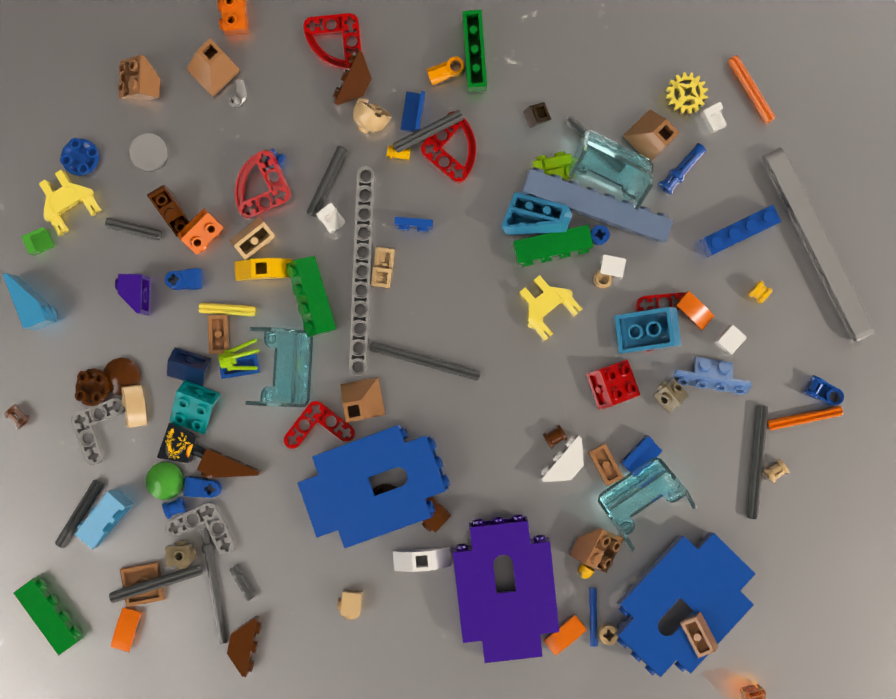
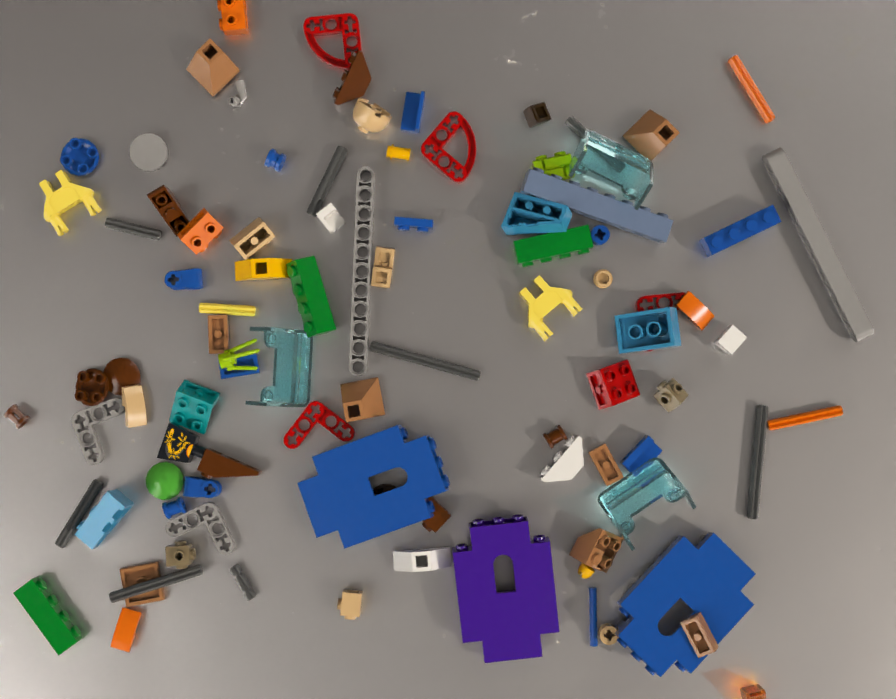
(30, 306): dark azure slope -> none
(38, 241): bright green panel -> none
(134, 291): dark purple slope -> none
(138, 79): medium nougat slope -> none
(187, 366): dark blue panel -> none
(207, 548): dark grey bar -> none
(243, 645): reddish brown slope -> none
(273, 186): red beam -> none
(428, 131): dark grey axle -> none
(443, 71): light orange piece -> none
(474, 51): green brick -> none
(568, 633): orange slope -> none
(613, 266): white panel -> none
(677, 175): blue pin -> none
(680, 89): light yellow gear -> none
(712, 375): medium blue bracket -> none
(713, 118): white panel -> none
(760, 292): yellow wheel -> none
(776, 471): tan bush -> none
(821, 389): blue piece -> none

